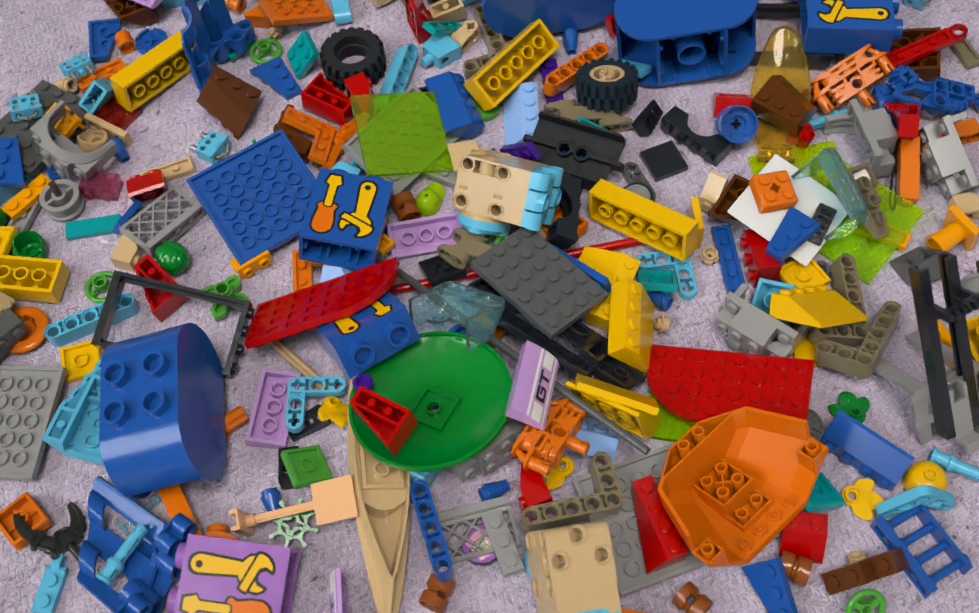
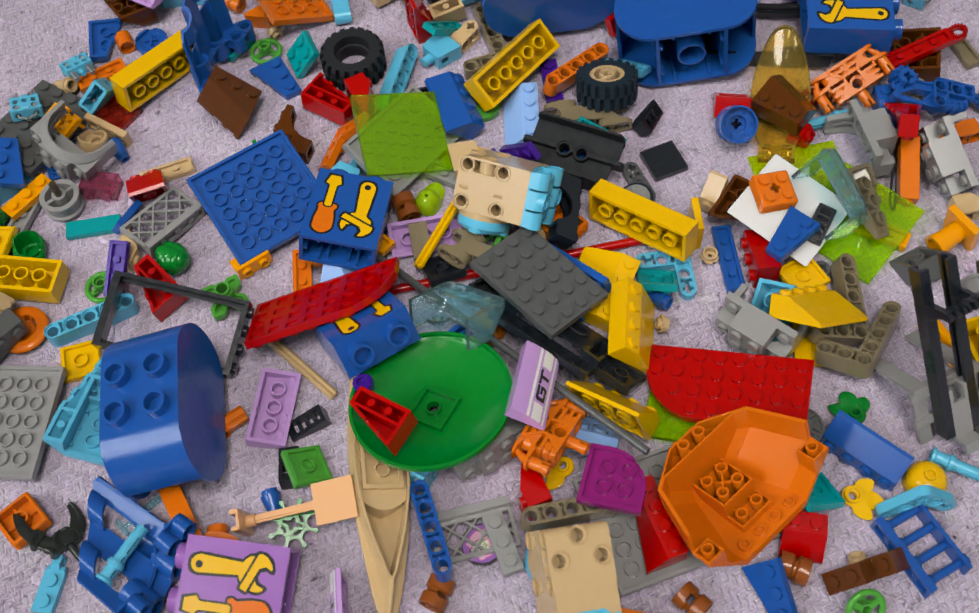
(117, 260): none -> dark purple plate
(212, 146): medium azure piece -> none
(302, 394): medium azure beam -> none
(322, 133): orange plate -> none
(333, 410): yellow plate -> none
(419, 237): none -> dark tan tile
(435, 236): none -> yellow axle
(493, 490): blue cone -> none
(570, 40): blue cone -> none
(612, 481): none -> magenta plate
(616, 394): yellow tile -> none
(710, 148): black arch -> none

